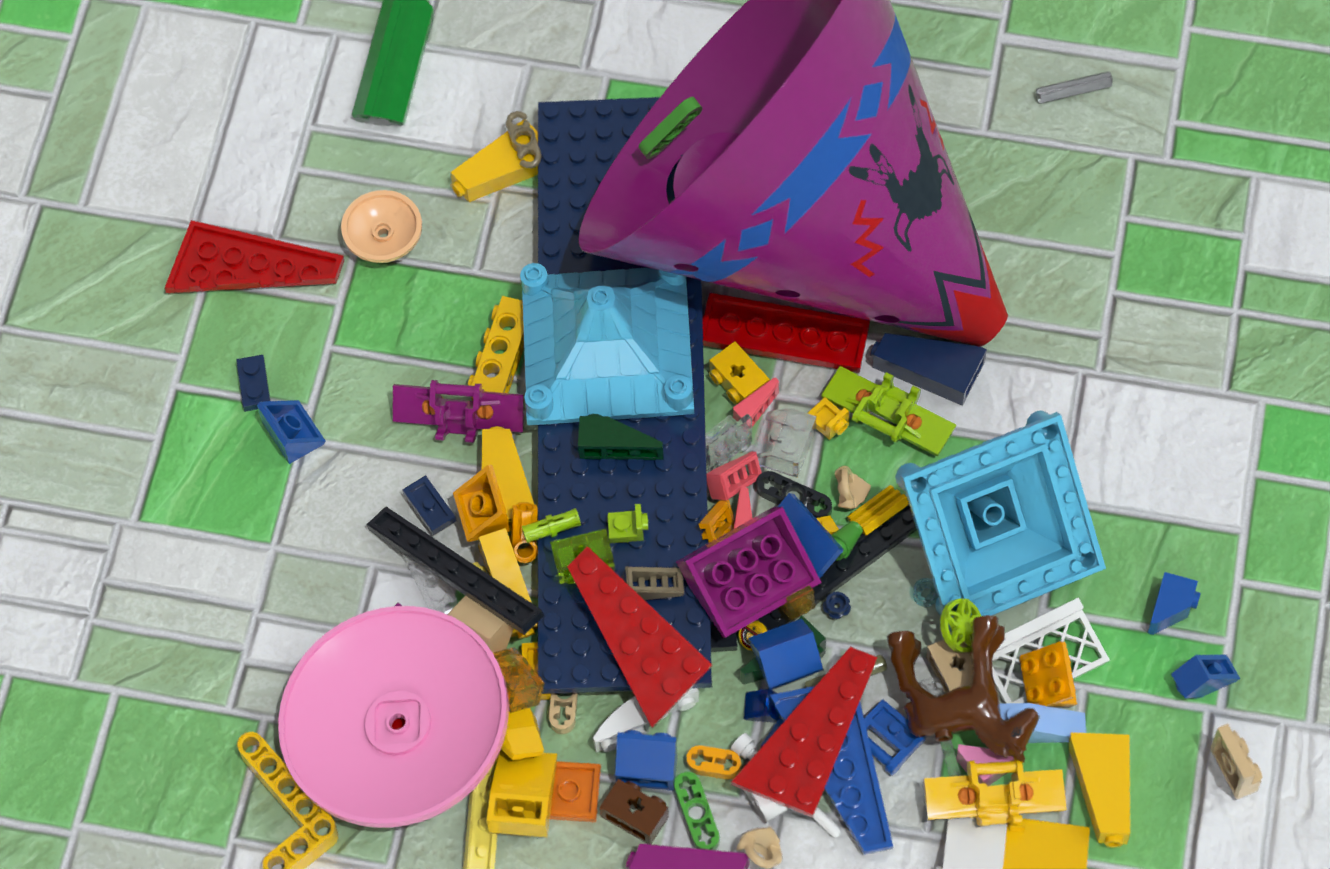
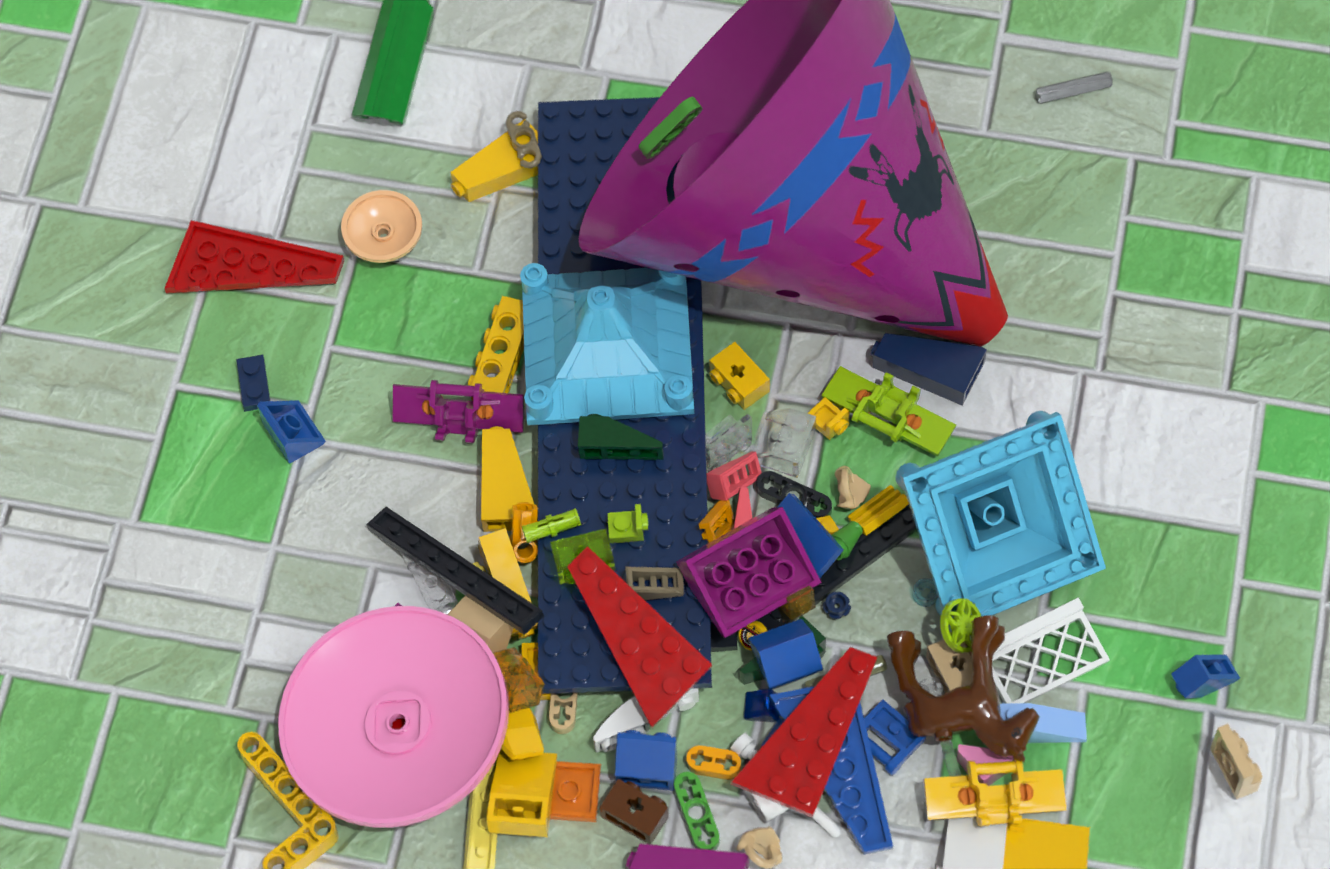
(429, 505): dark blue plate -> none
(481, 505): light orange slope -> none
(757, 402): coral slope -> none
(785, 332): red plate -> none
(1049, 676): light orange bracket -> none
(1104, 779): yellow slope -> none
(1173, 602): blue slope -> none

